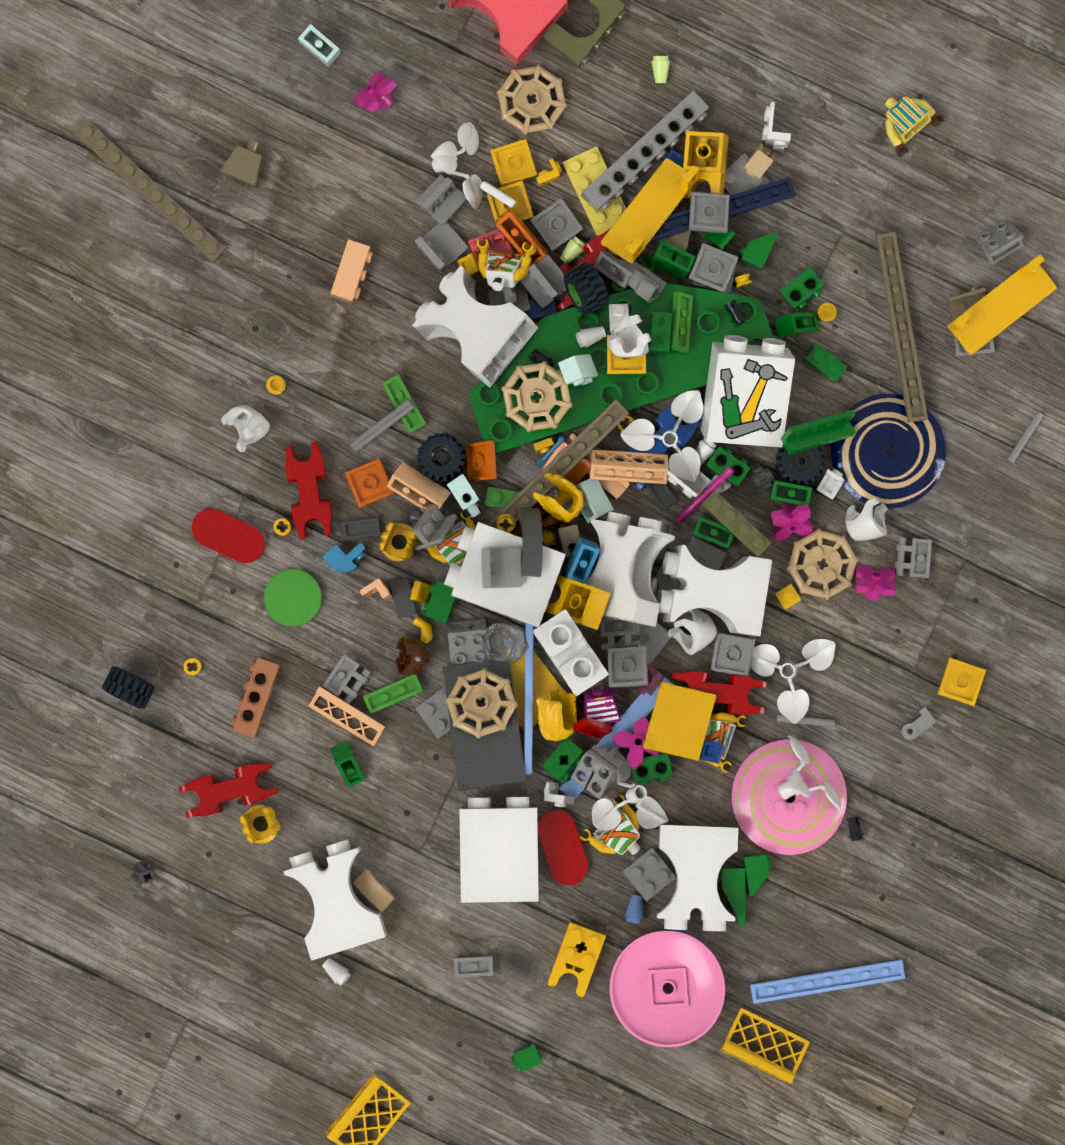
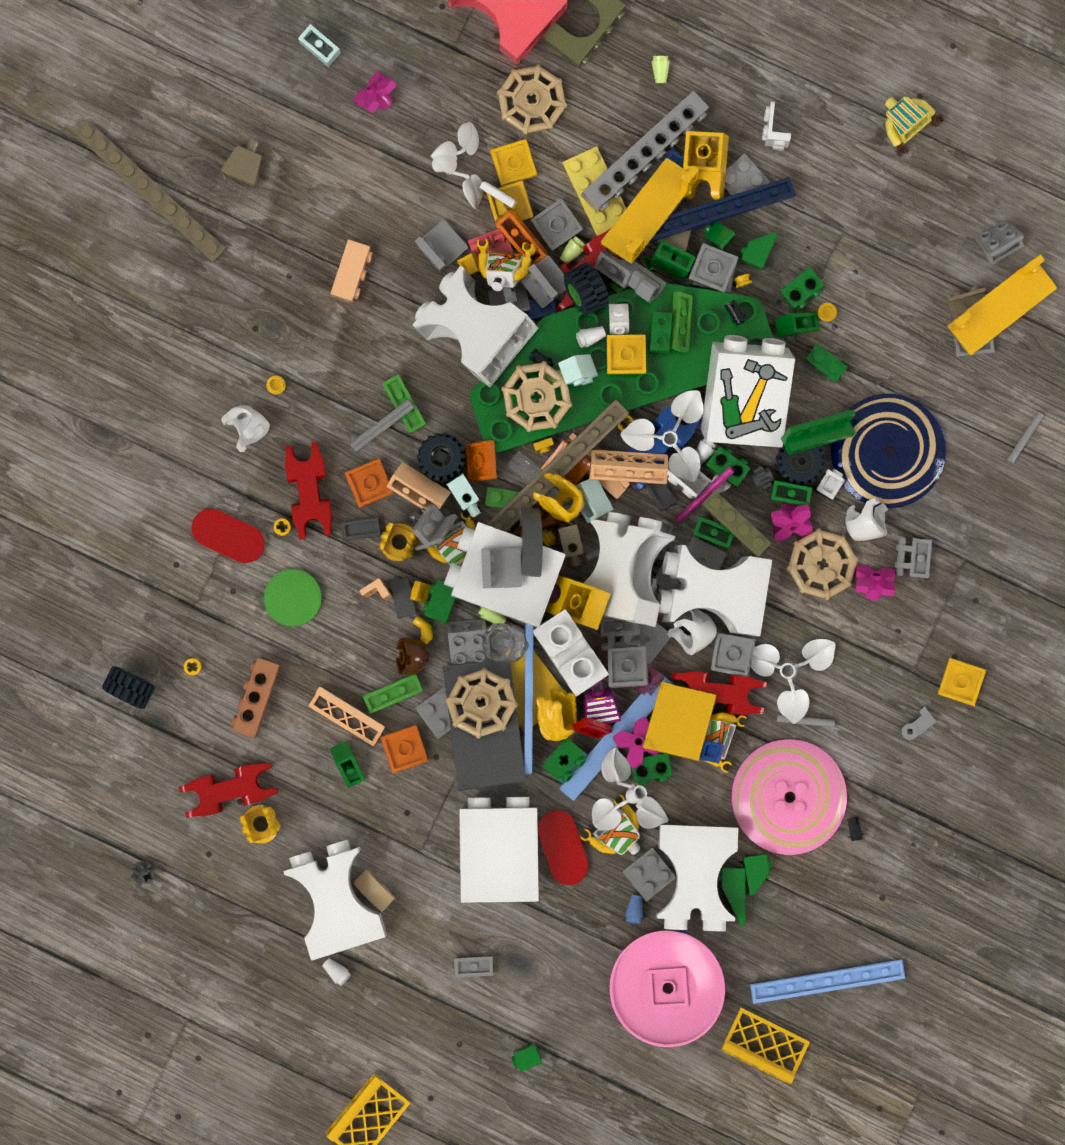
(340, 561): dark azure brick -> none
(341, 676): light grey plate -> none
(404, 749): none -> orange plate
(441, 199): light grey bracket -> none
(491, 616): none -> yellowish green cone
(510, 518): yellow bush -> none
(541, 462): dark azure hinge -> none
(547, 177): yellow bracket -> none
(551, 795): white bracket -> none
(576, 962): yellow brick -> none
(582, 560): dark azure brick -> none
(598, 769): light grey hips -> none
(628, 339): white piece -> none
(709, 212): light grey plate -> none
(759, 161): tan slope -> none
(787, 596): yellow plate -> none
(796, 784): white plant -> none
(901, 327): dark tan plate -> none

